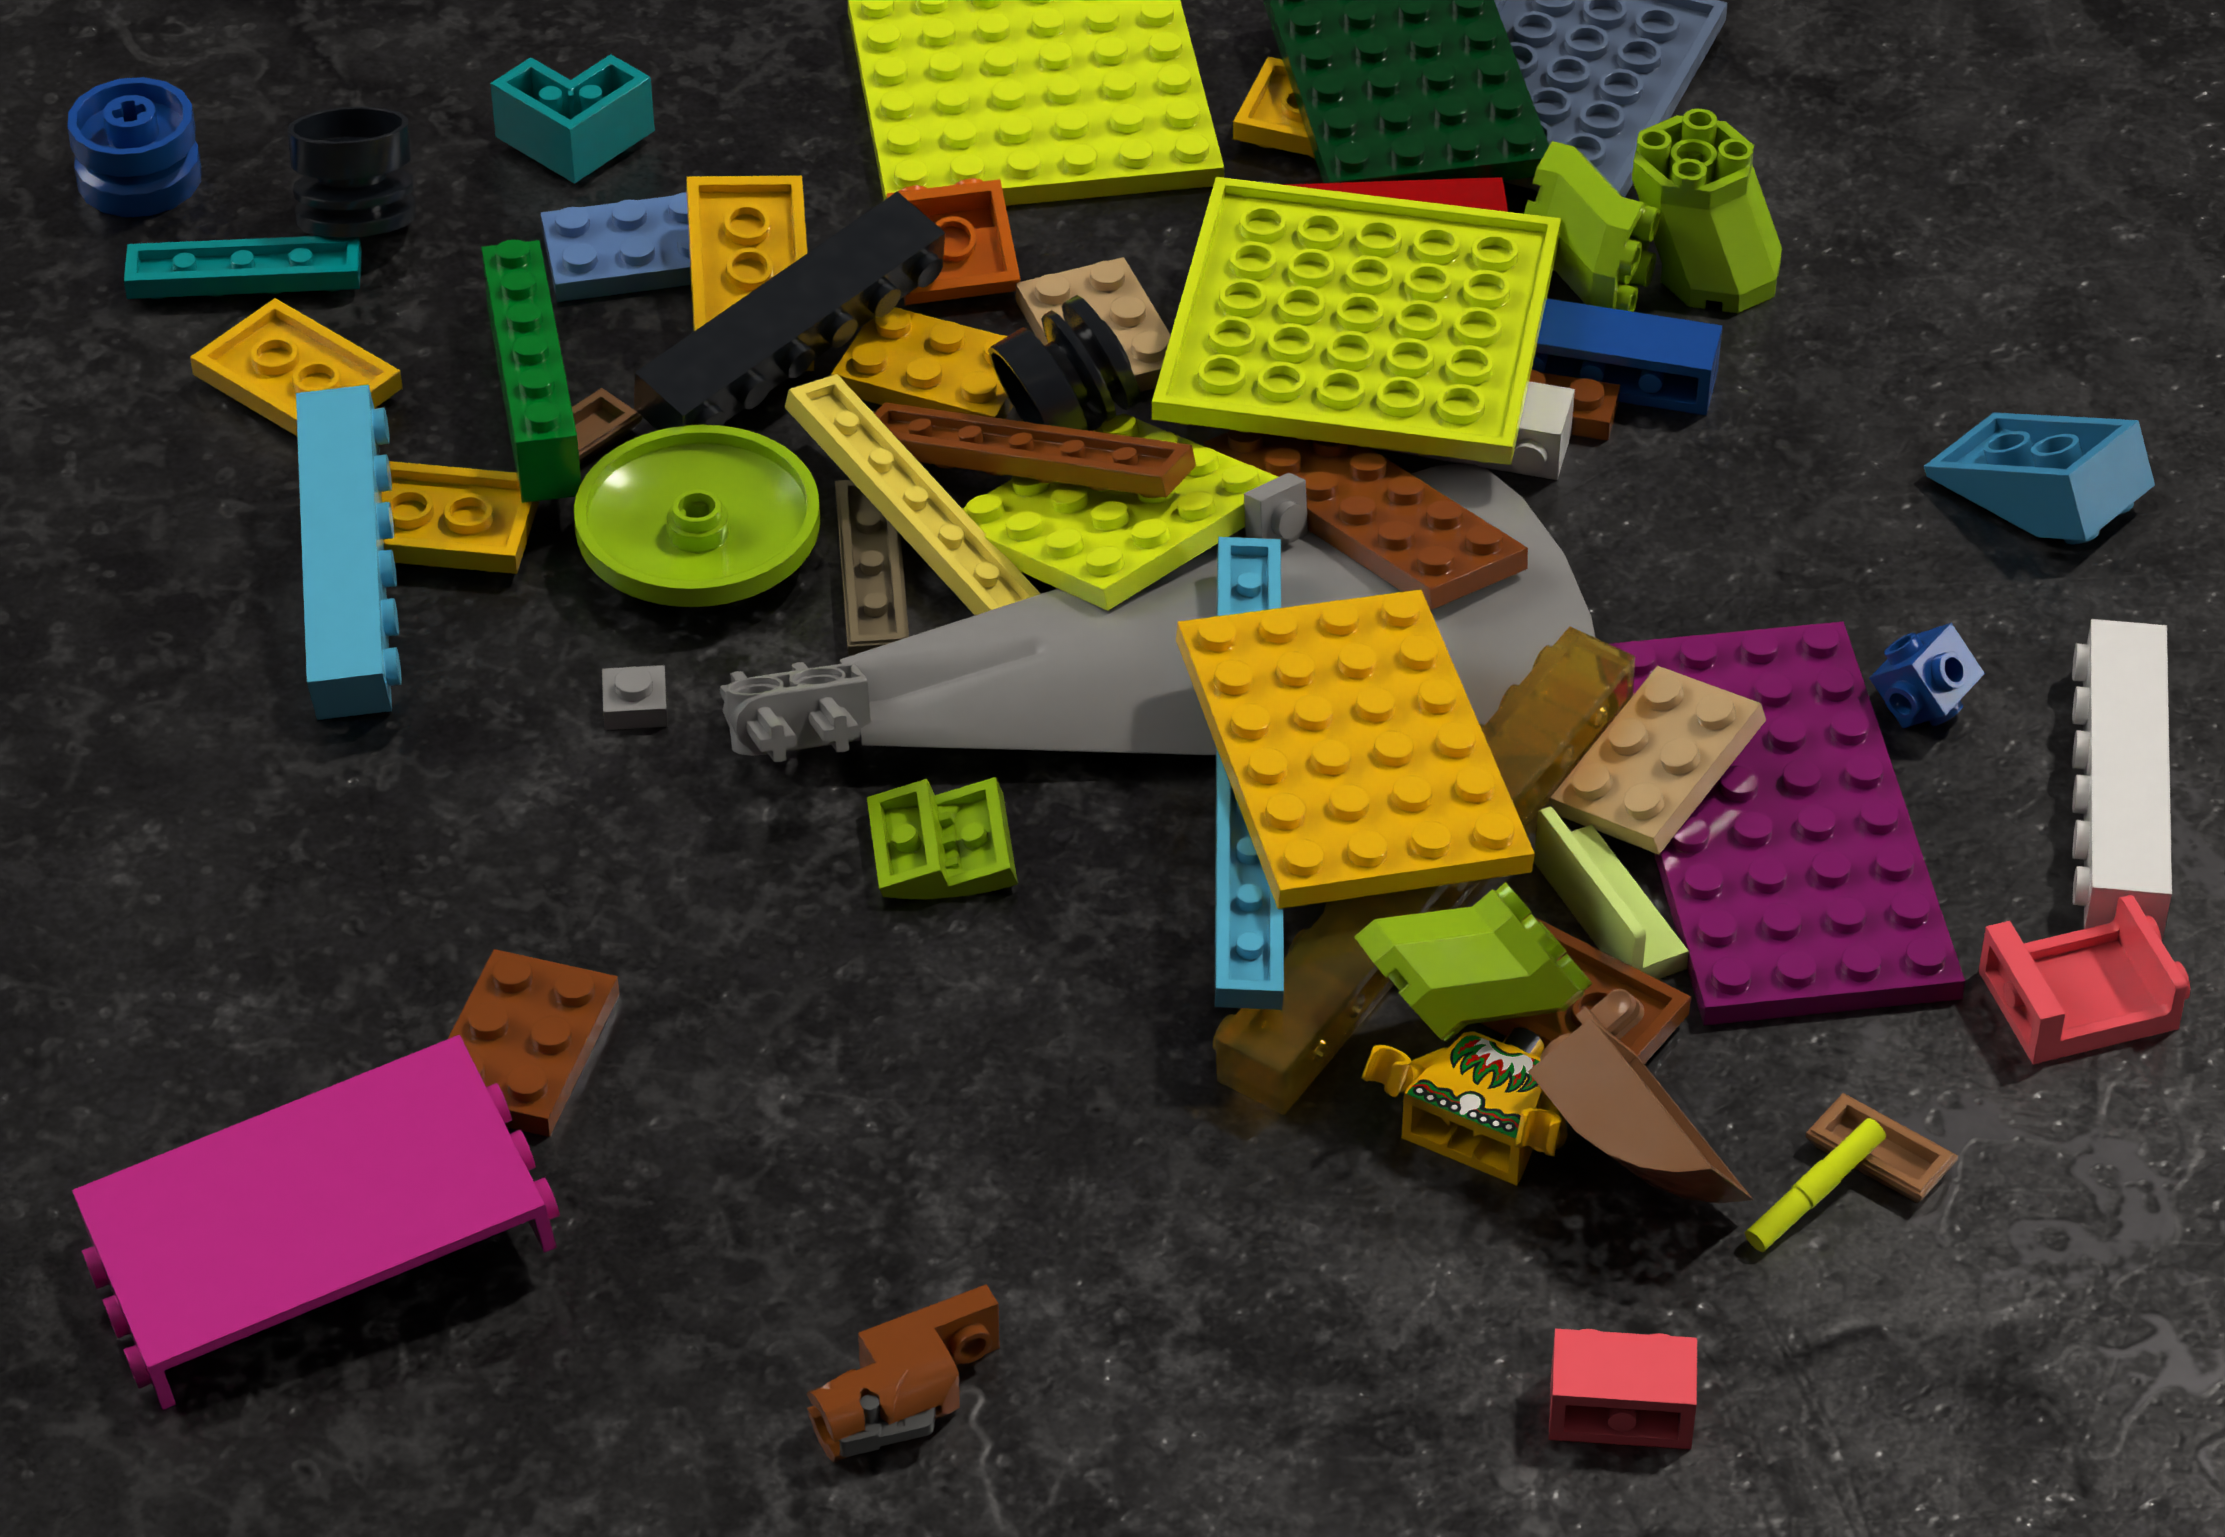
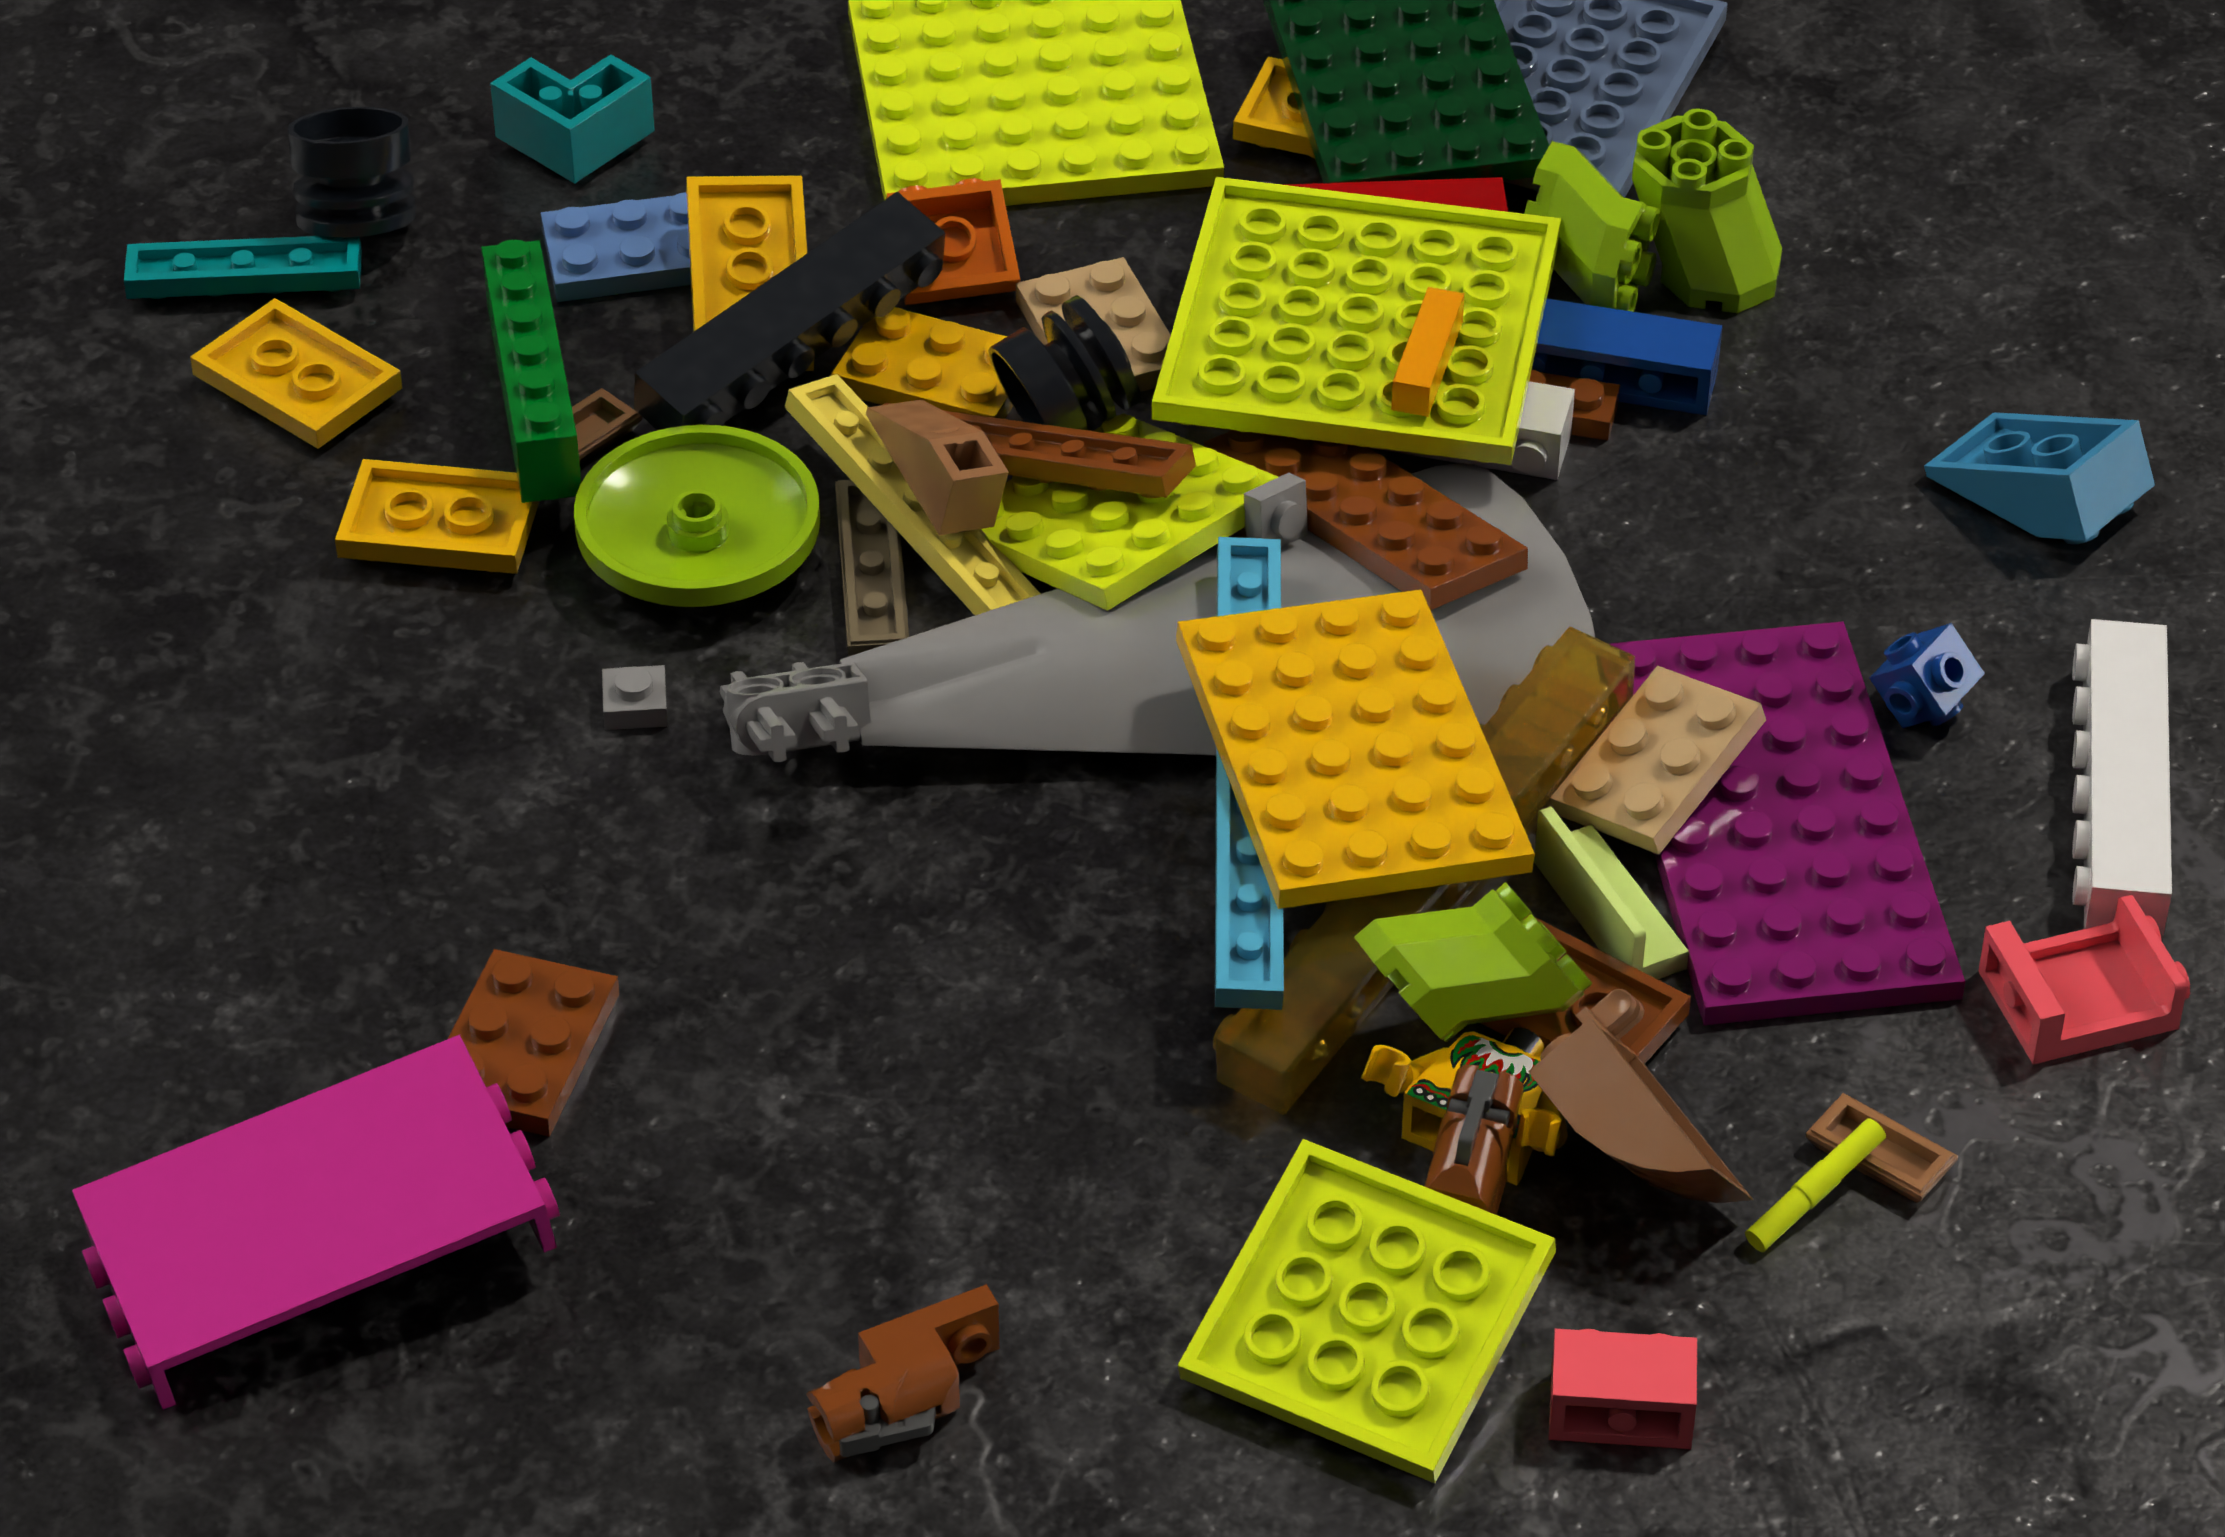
(134, 147): blue wheel -> none
(345, 554): medium azure brick -> none
(941, 841): lime slope -> none
(944, 463): none -> medium nougat slope
(1368, 1310): none -> neon yellow plate
(1427, 351): none -> light orange piece
(1476, 1137): none -> dark orange plate

